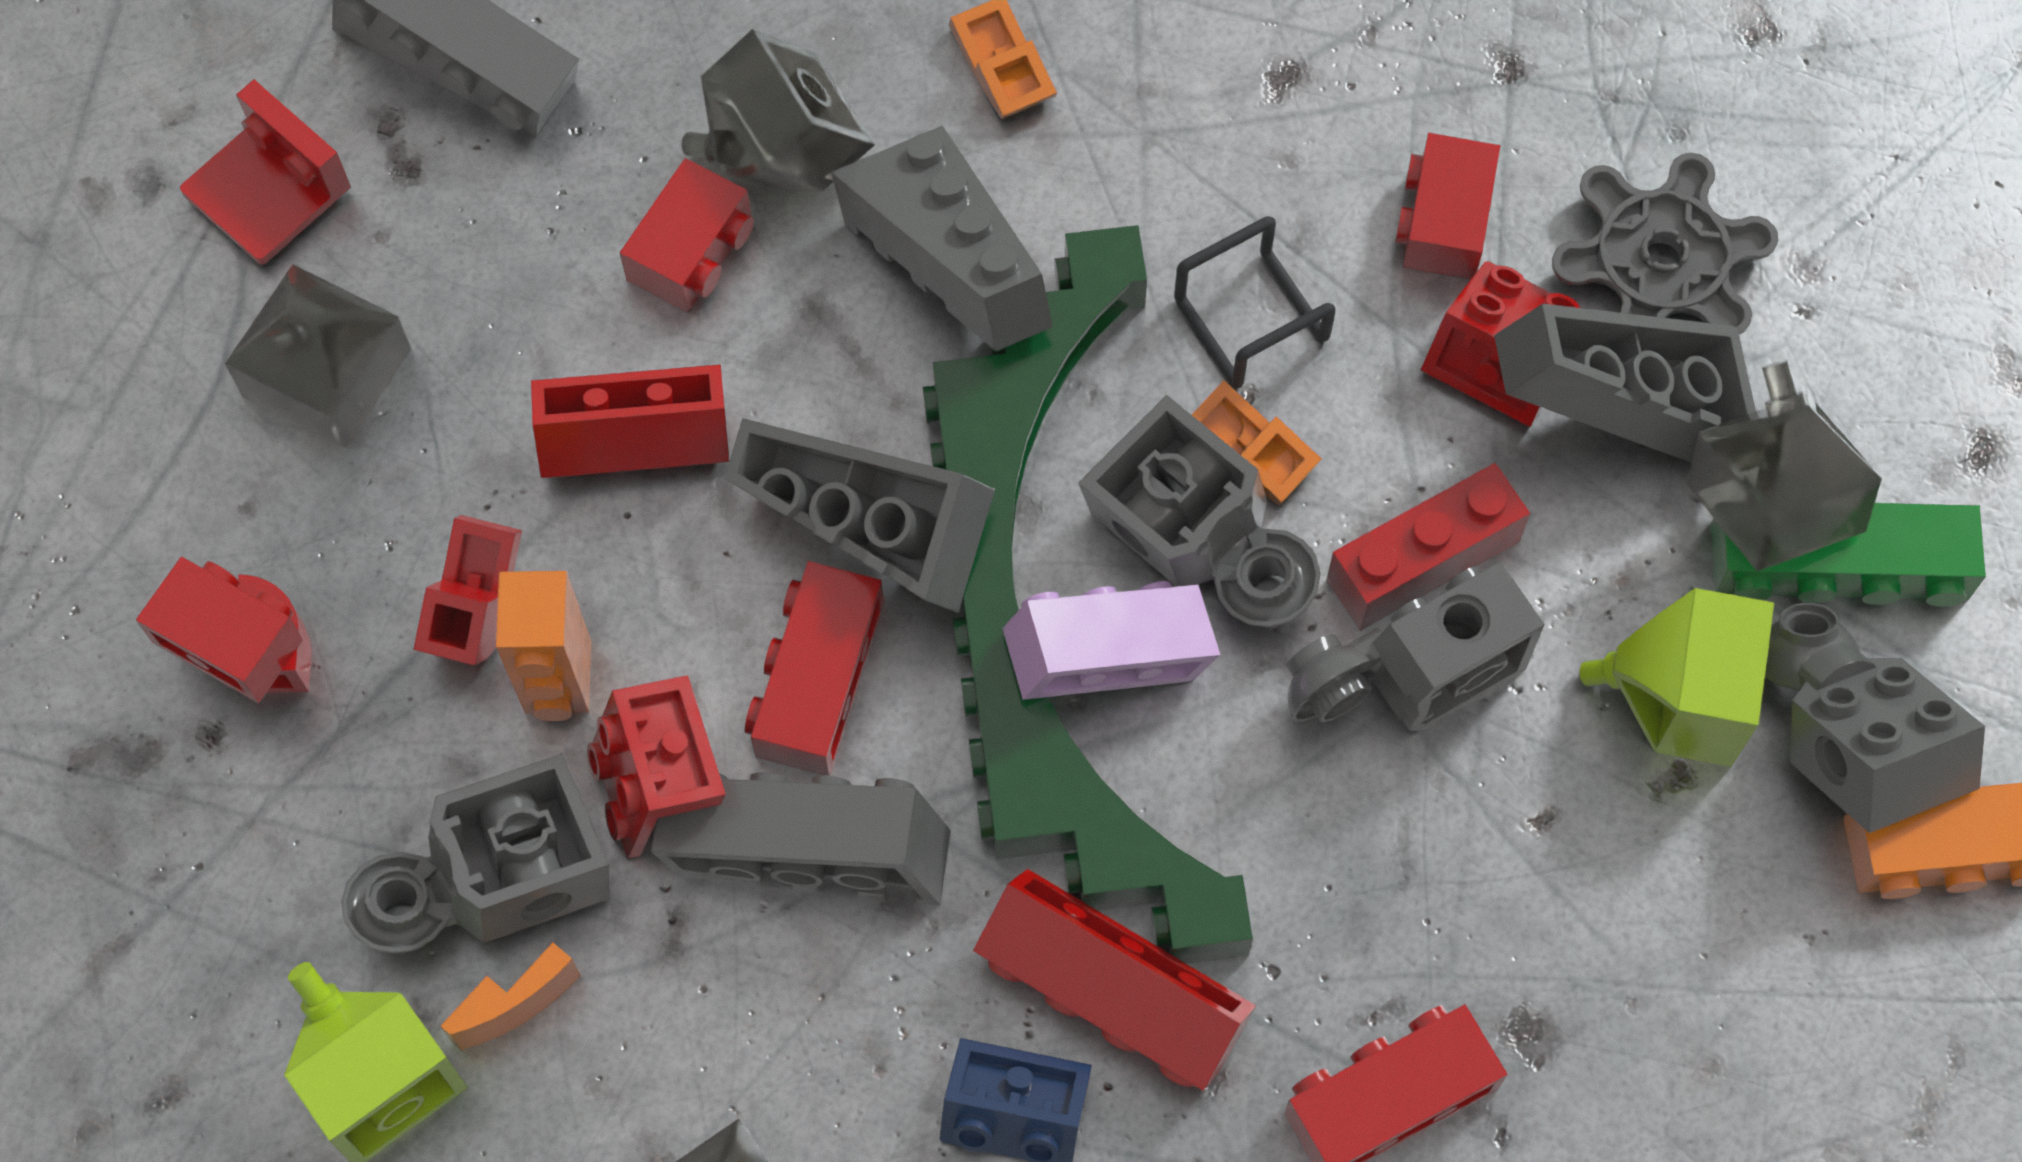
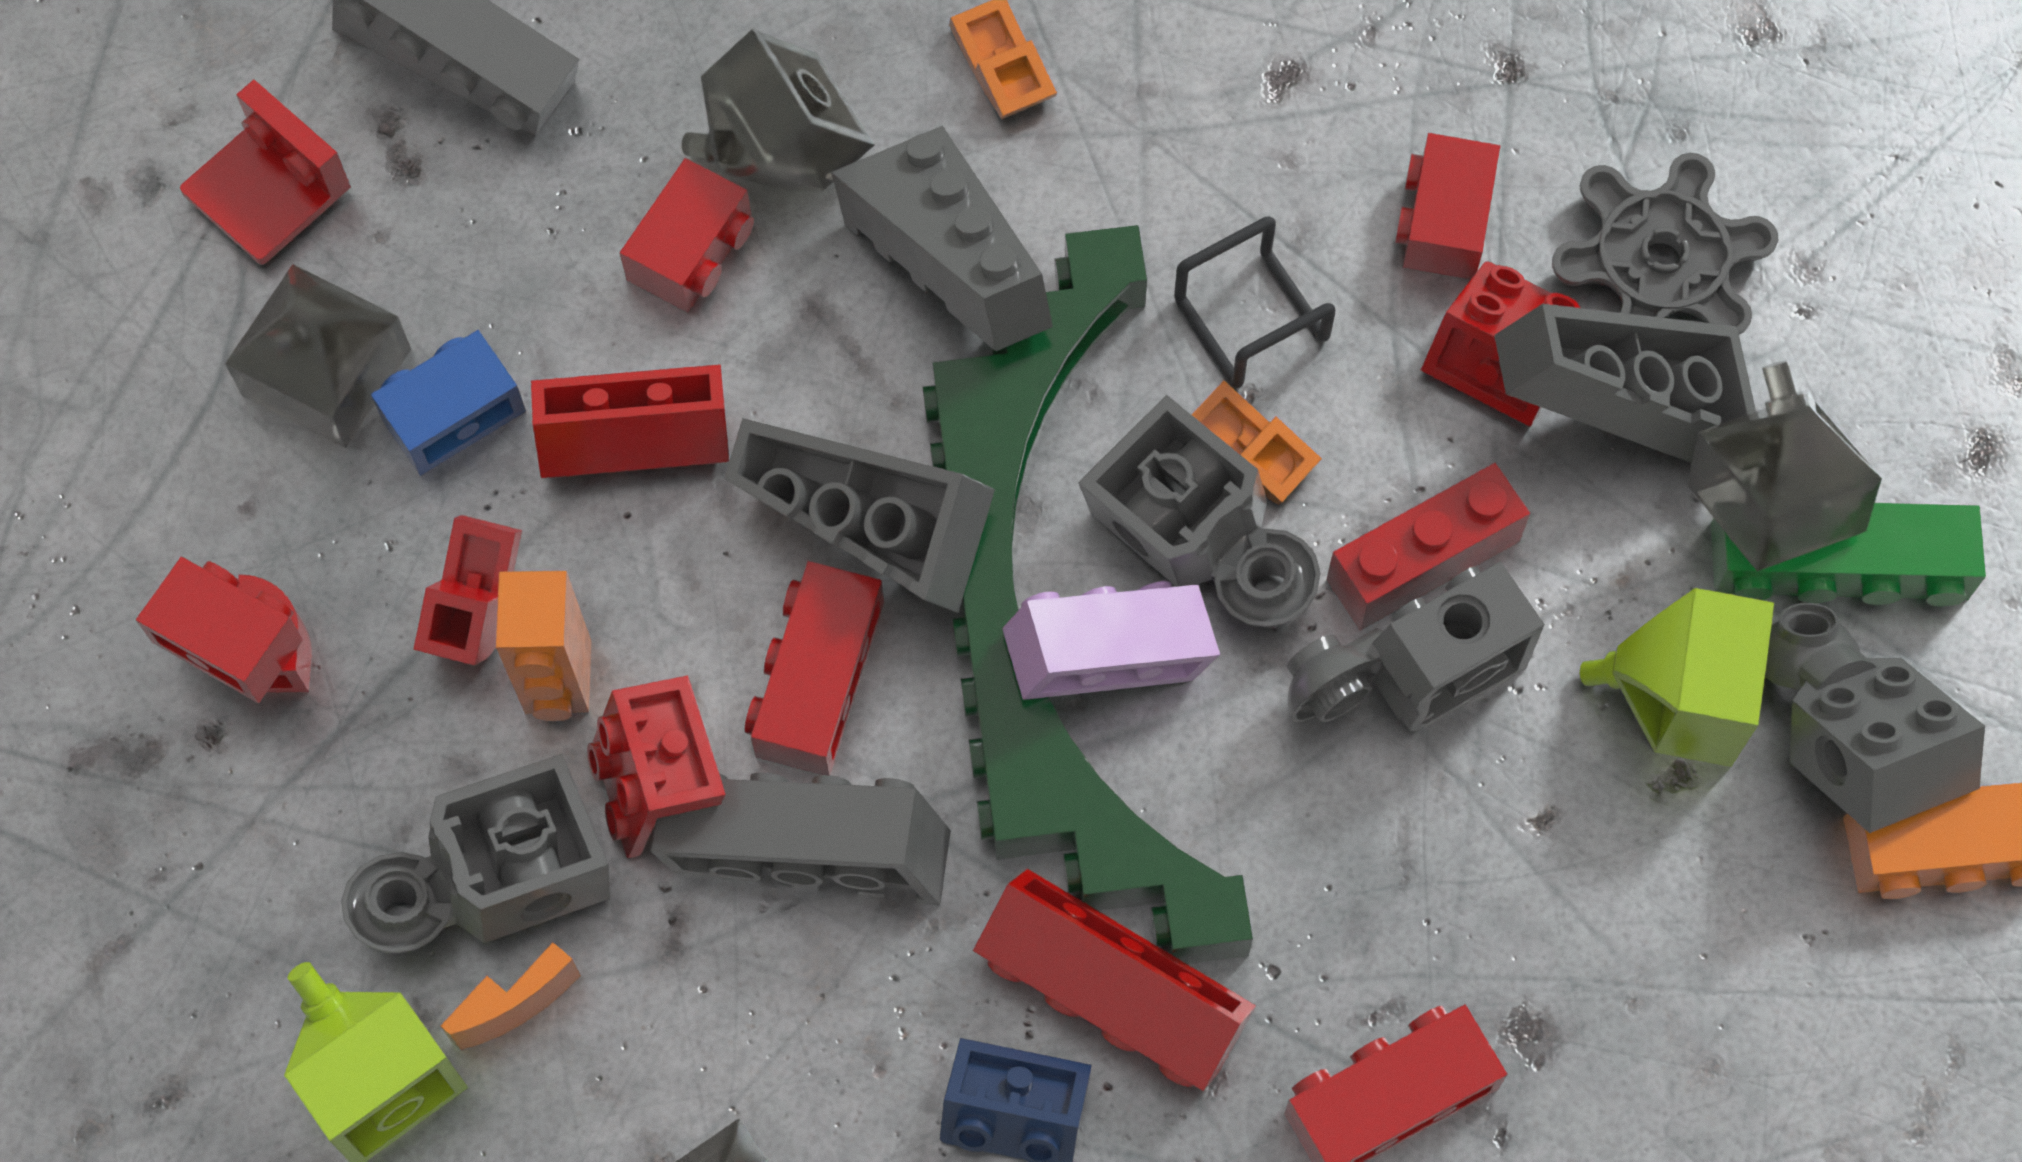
(448, 401): none -> blue brick

